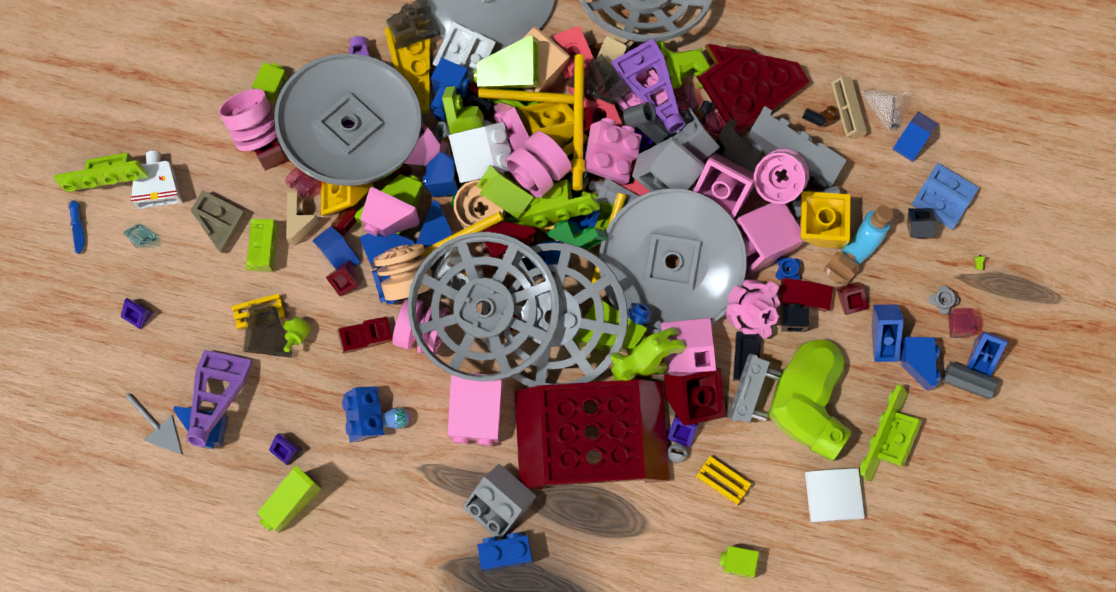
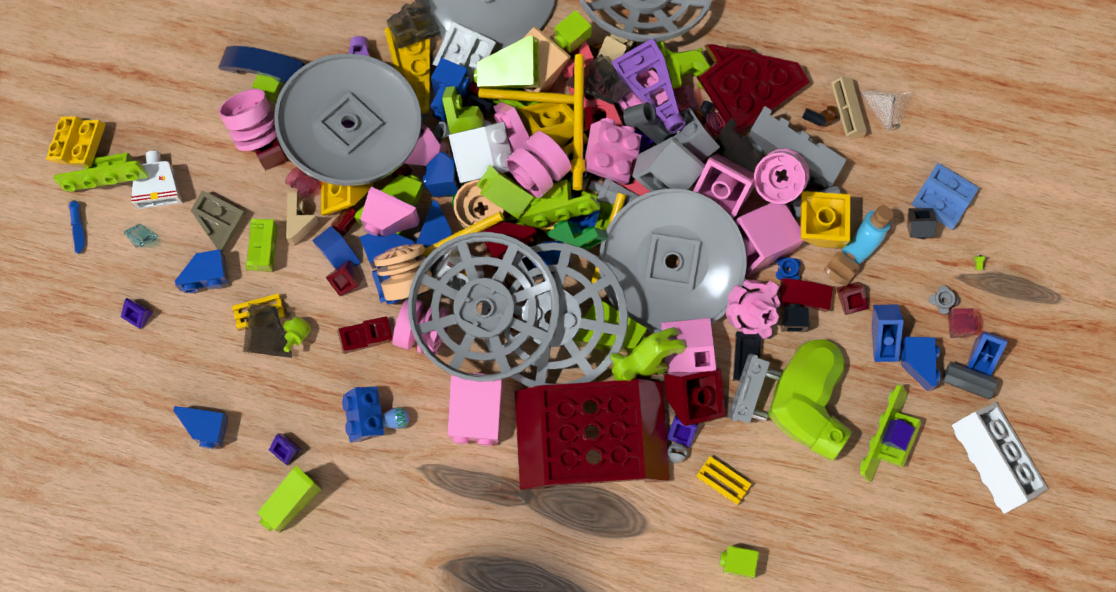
(75, 141): none -> yellow slope
(163, 435): light grey piece -> none
(203, 270): none -> blue slope
(220, 367): medium lavender plate -> none
(259, 62): none -> dark blue slope
(499, 501): light grey slope -> none
(504, 553): blue brick -> none
(572, 31): none -> lime brick
(639, 313): blue plate -> none
(834, 495): white slope -> none
(898, 435): none -> dark purple slope
(915, 136): blue slope -> none
(999, 457): none -> white slope

